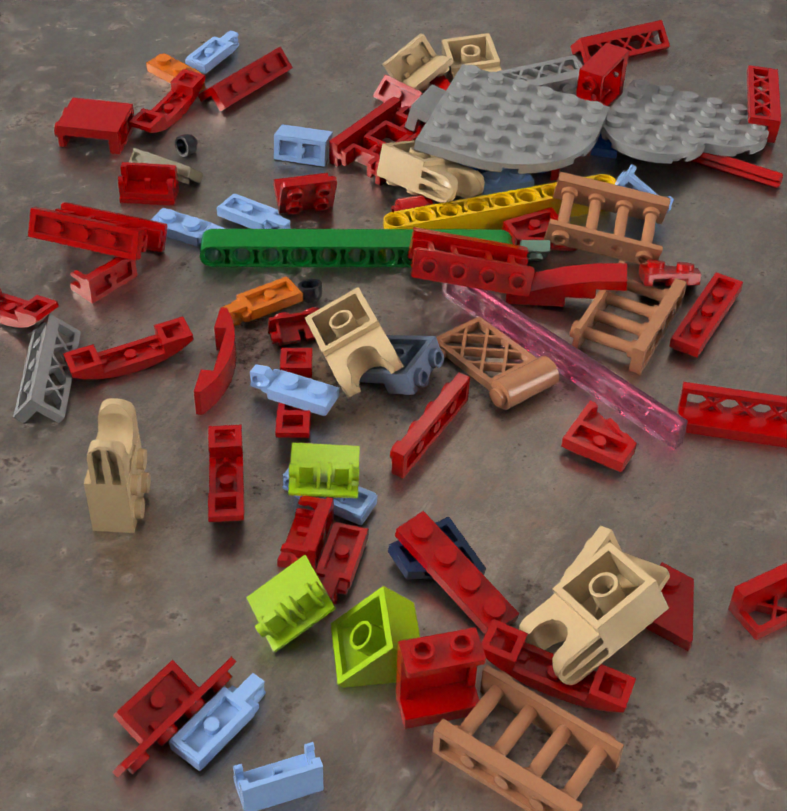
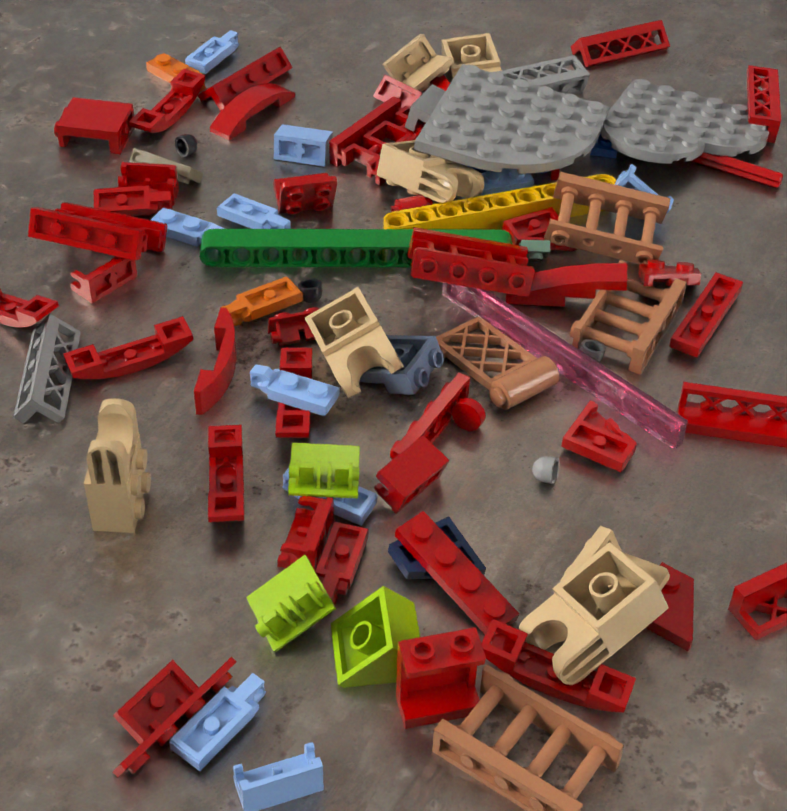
(132, 200): none -> red hinge
(233, 117): none -> red slope
(410, 473): none -> red hinge
(468, 414): none -> red tile
(546, 469): none -> light grey hinge
(593, 349): none -> dark grey hinge
(598, 77): red window -> none

